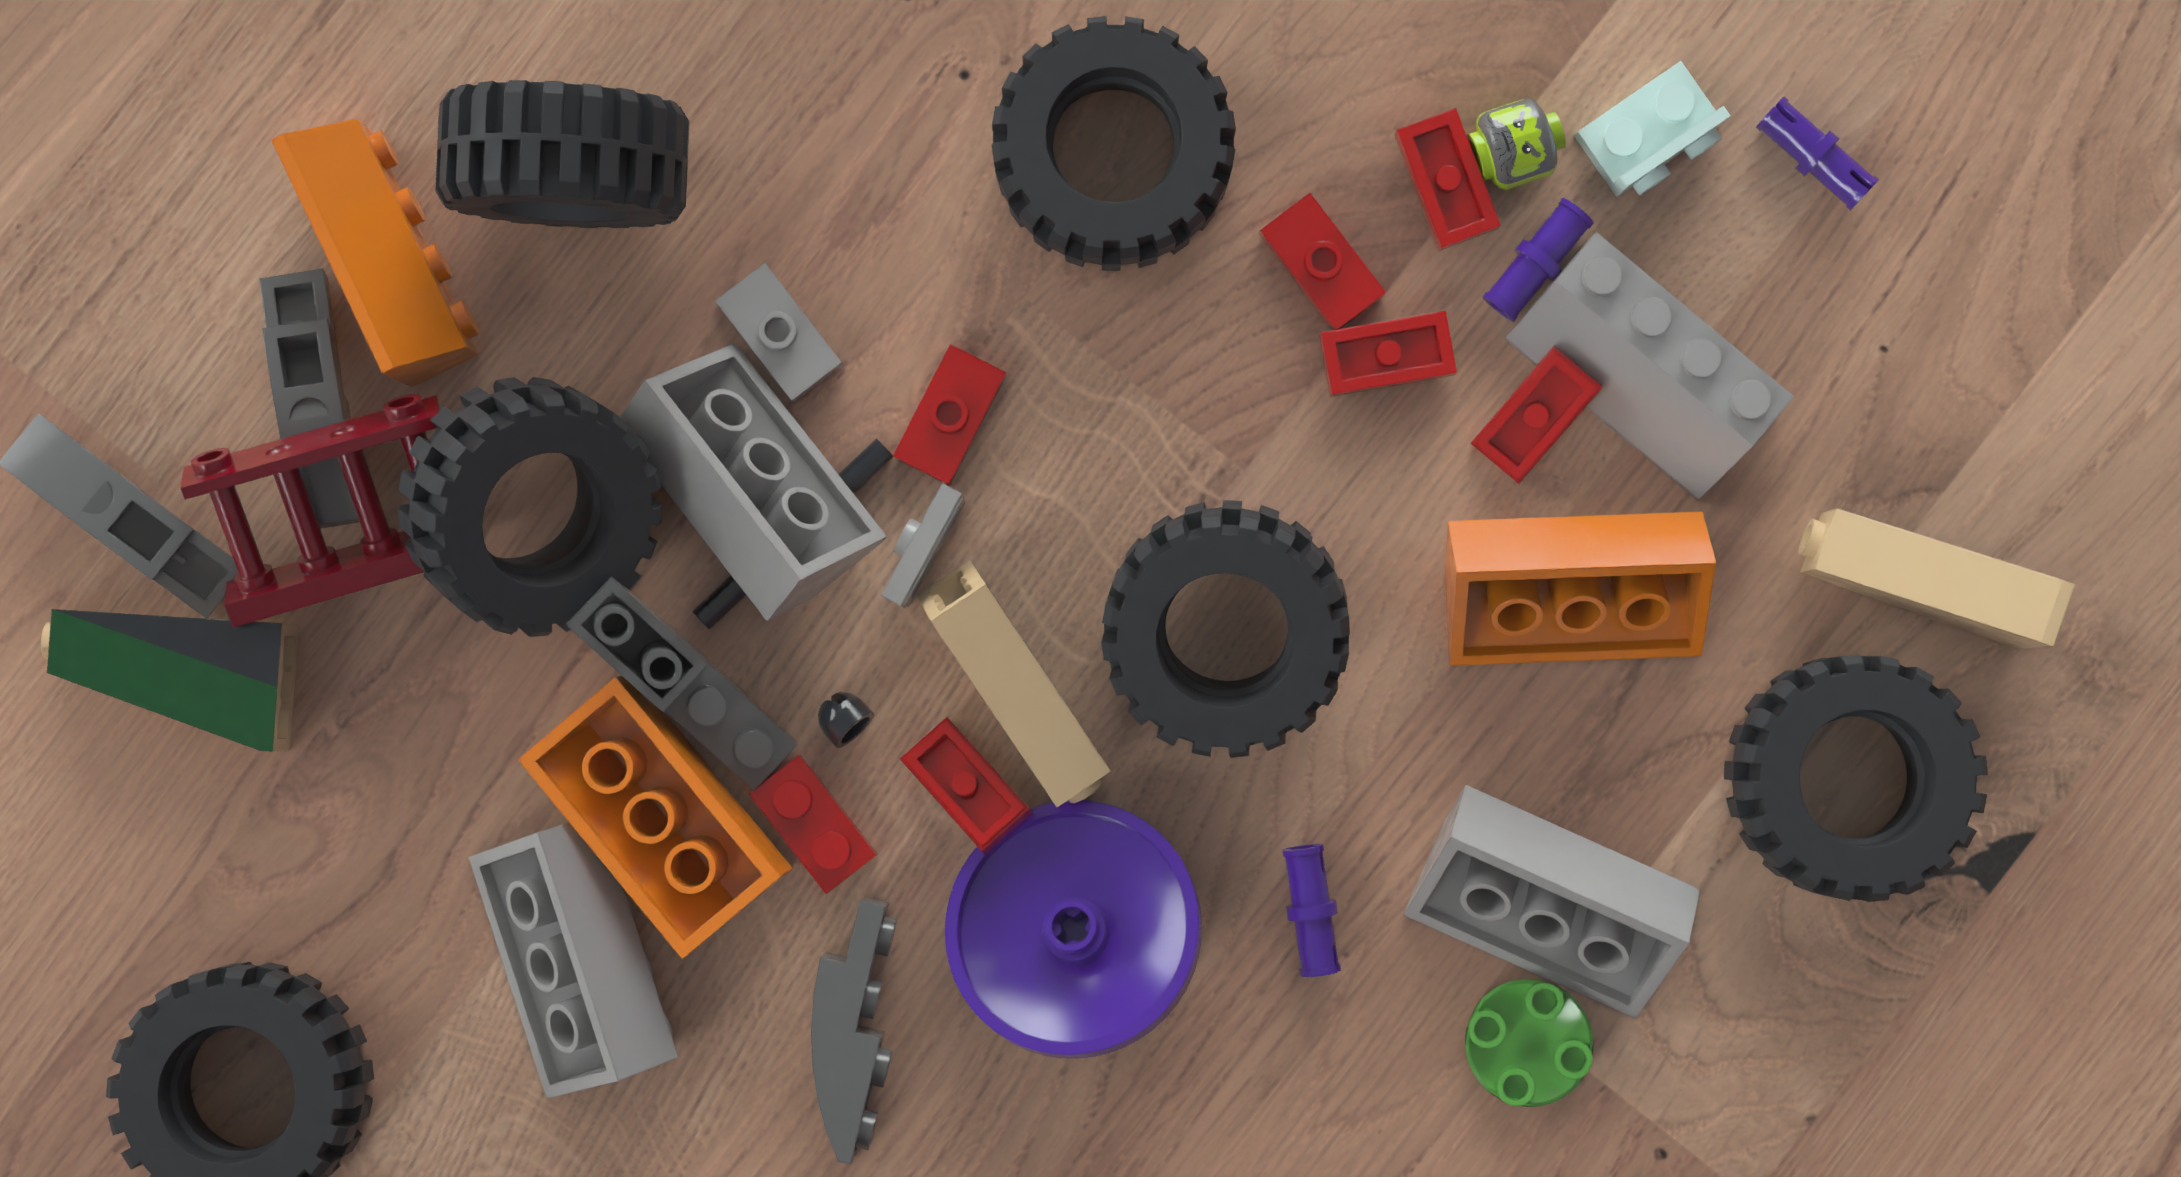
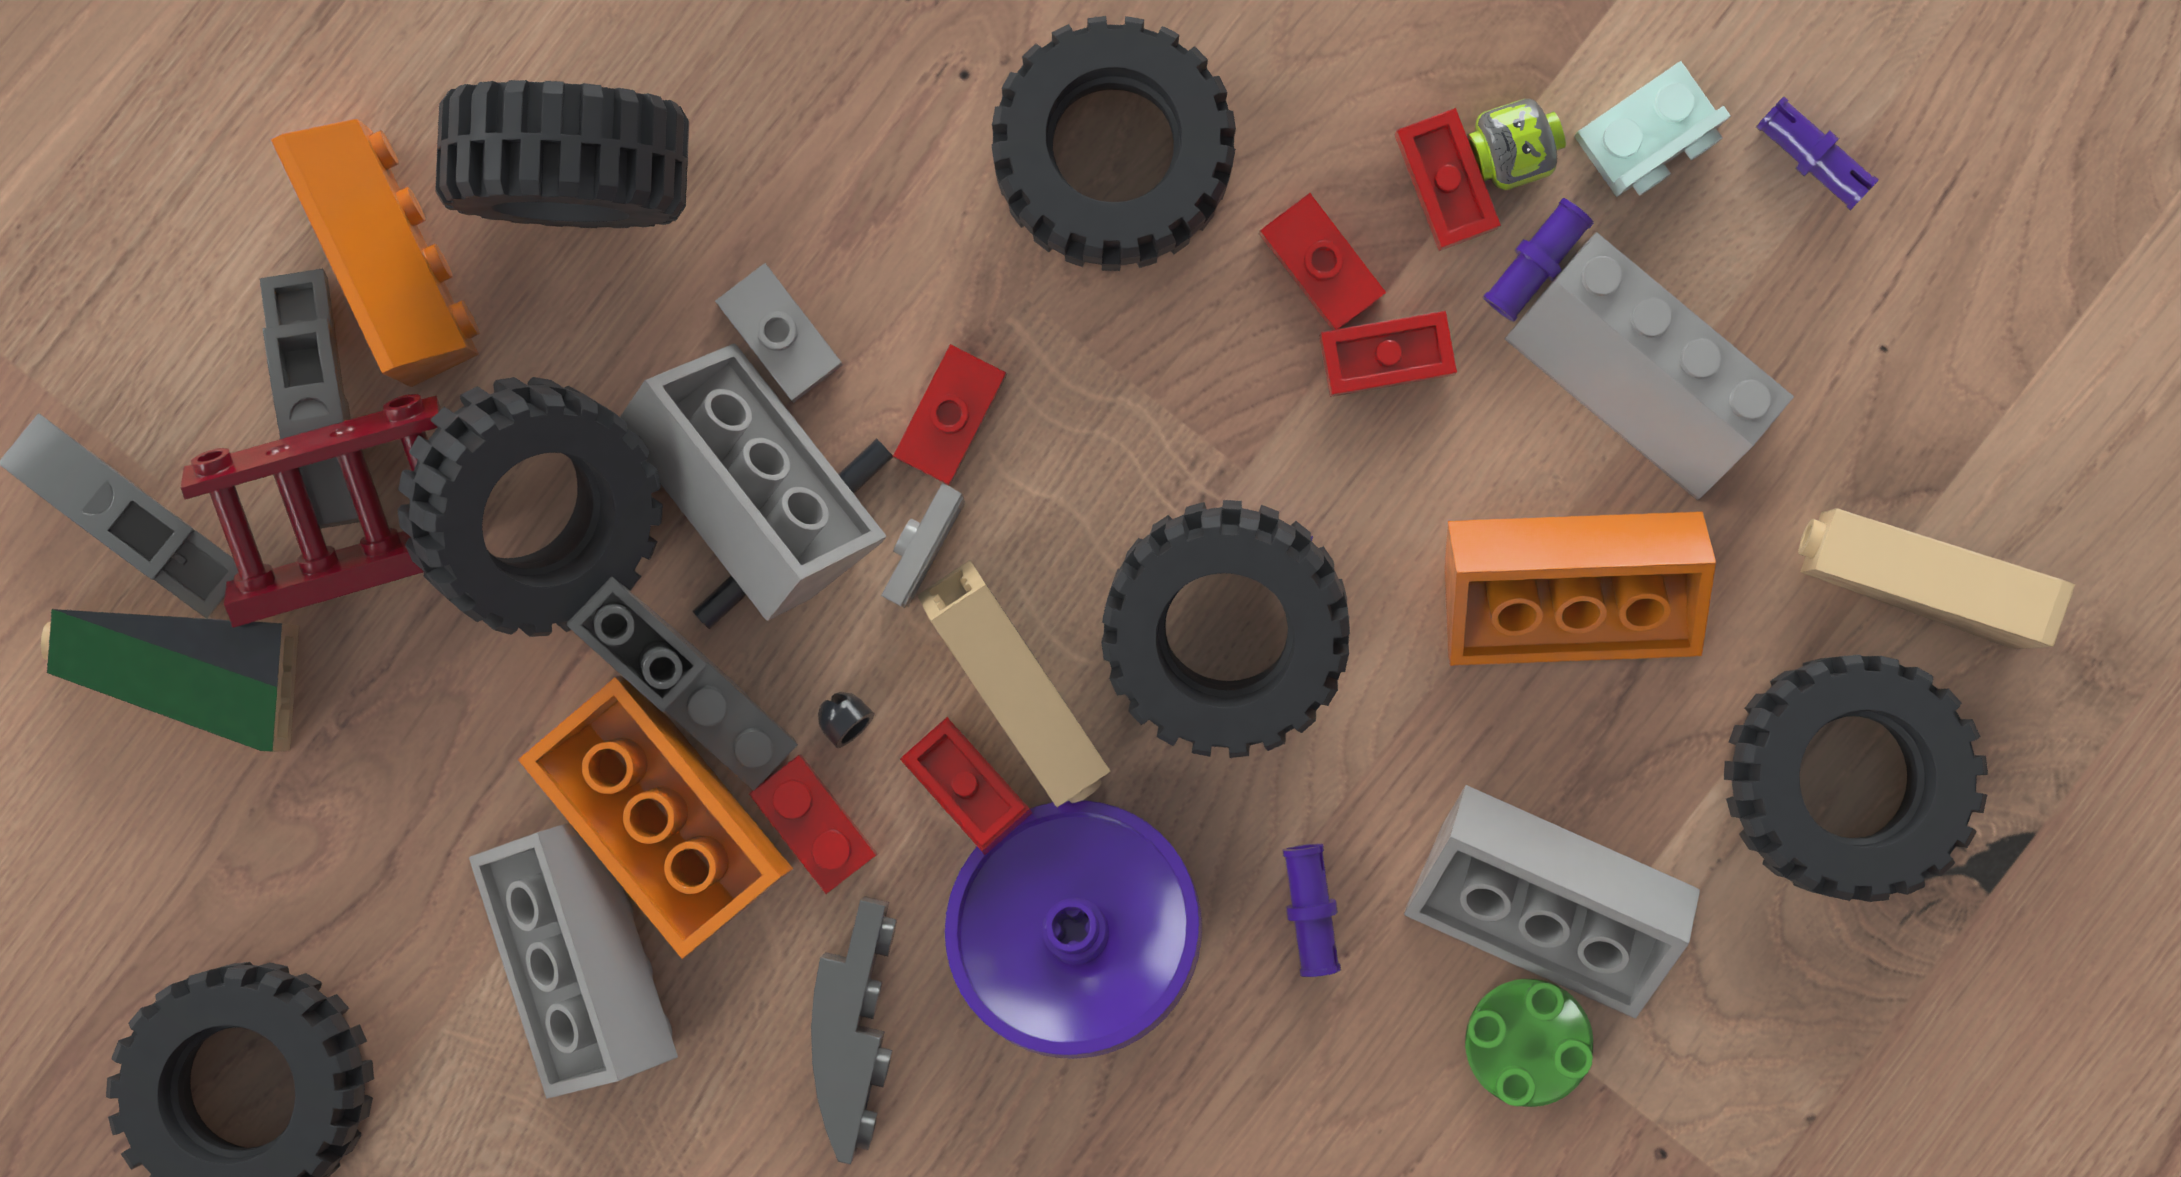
(1536, 414): red plate -> none

